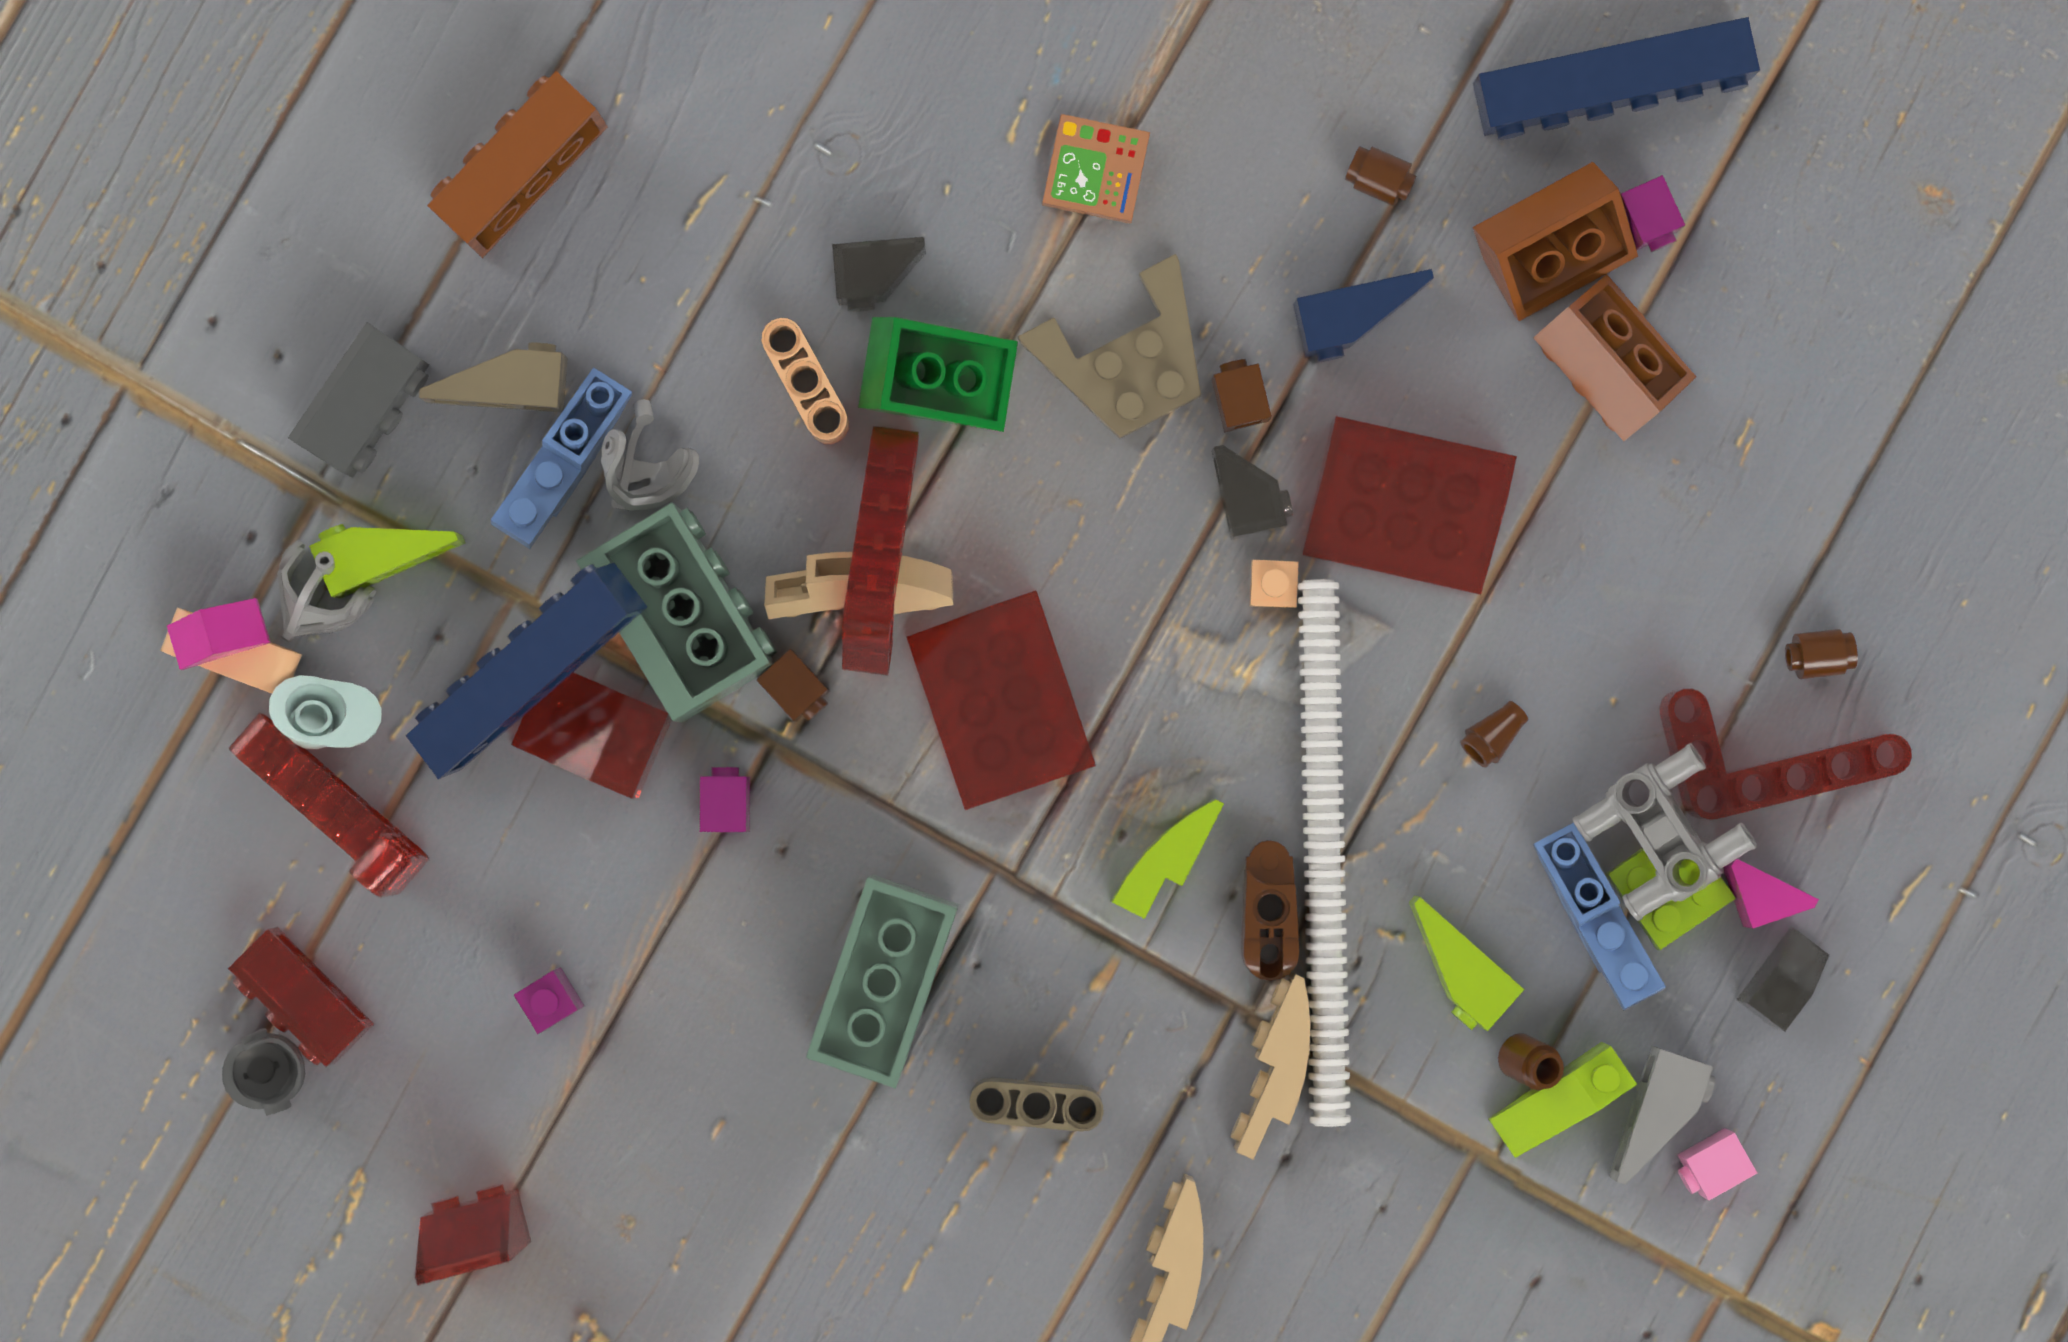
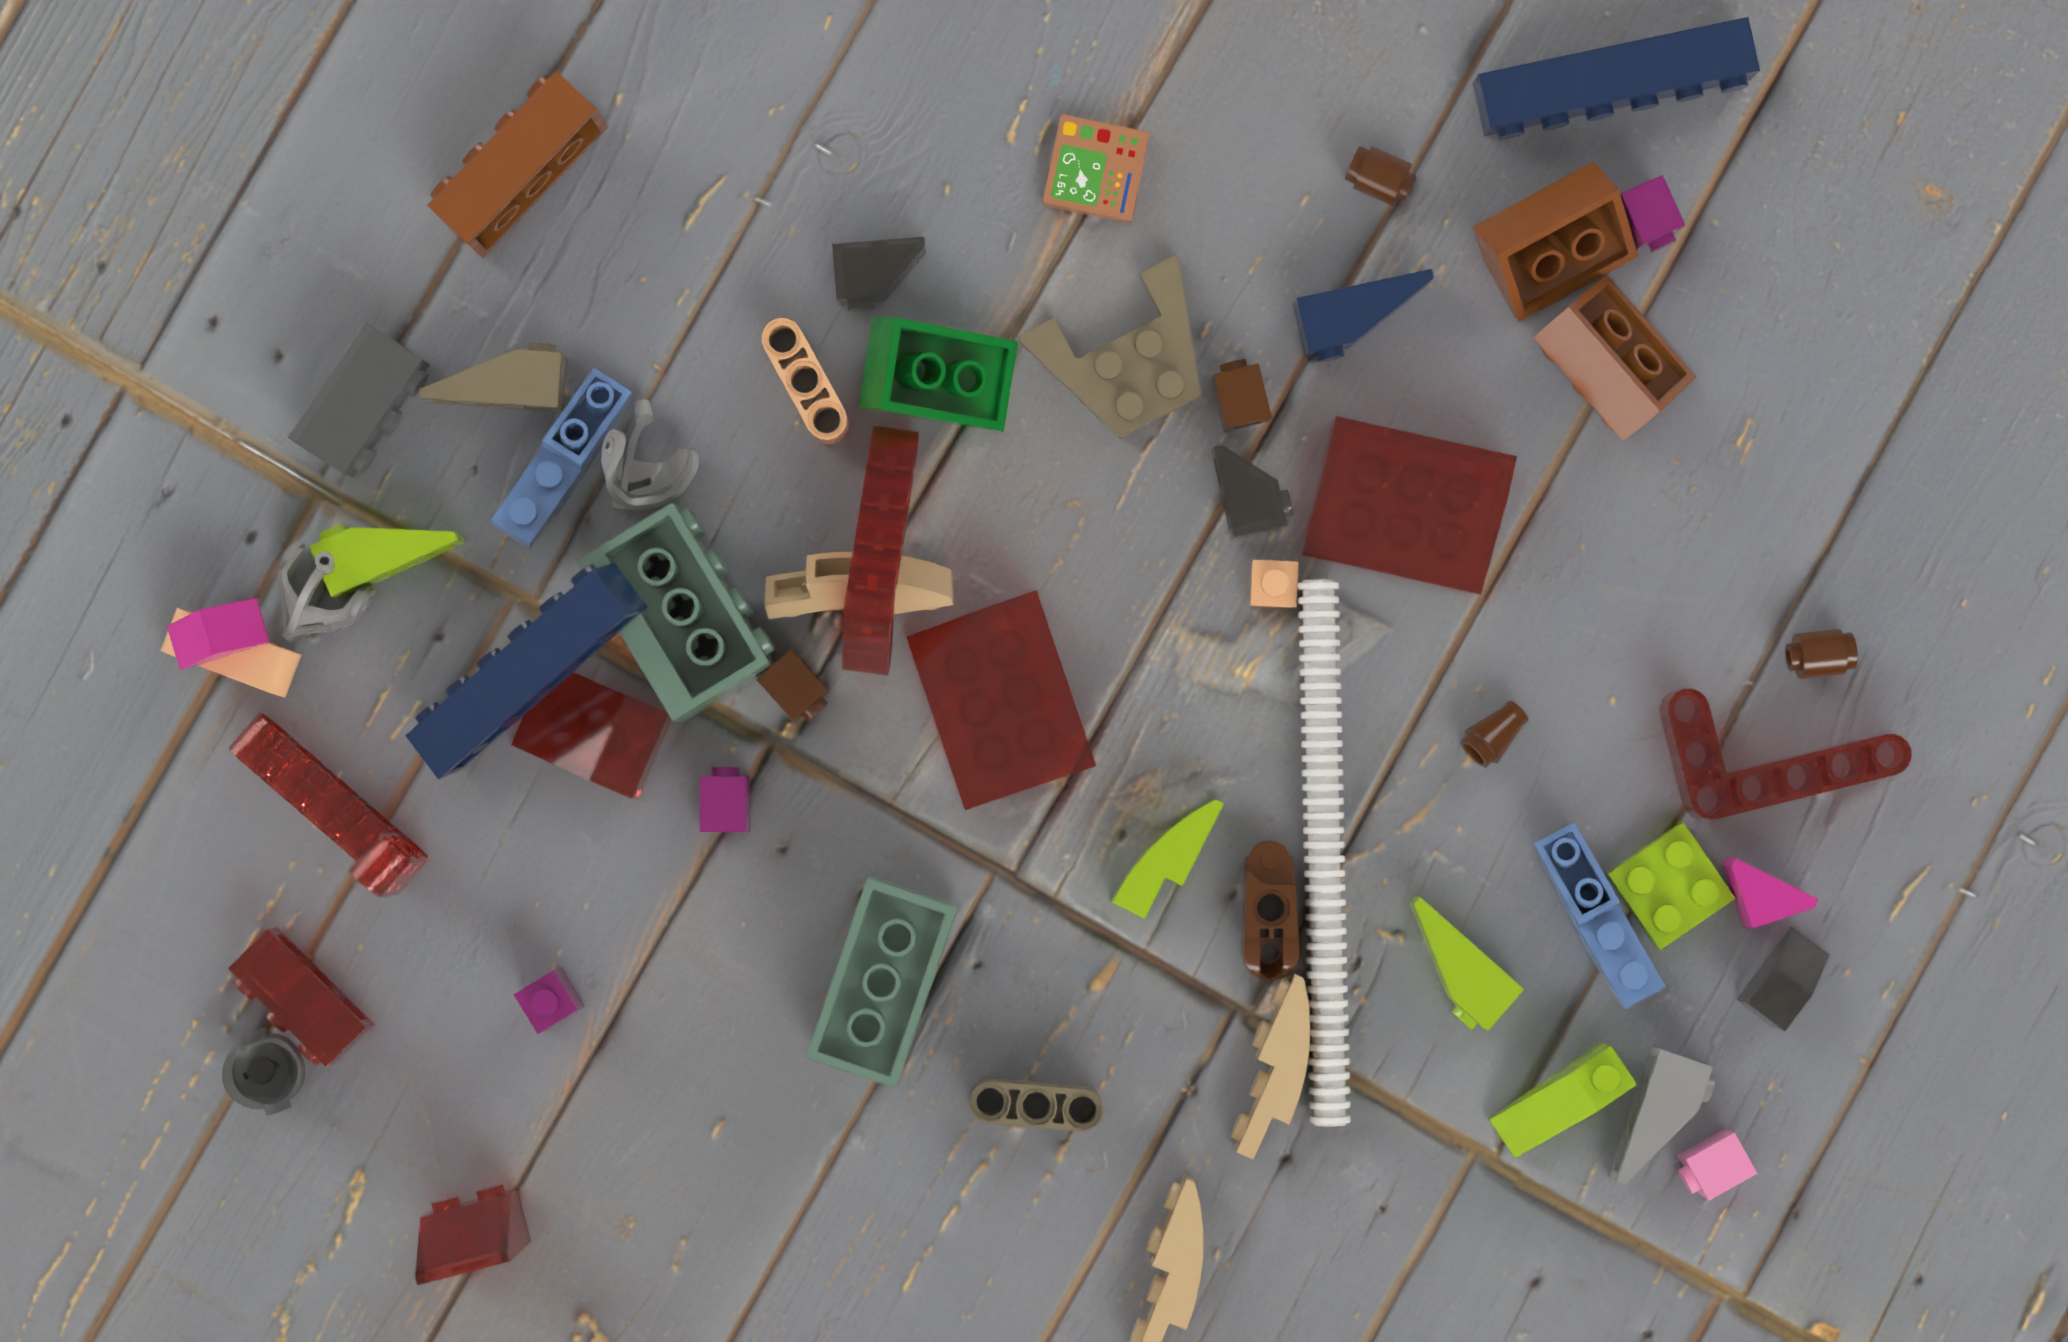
(324, 712): light aqua piece -> none
(1530, 1062): reddish brown brick -> none
(1664, 832): light grey piece -> none

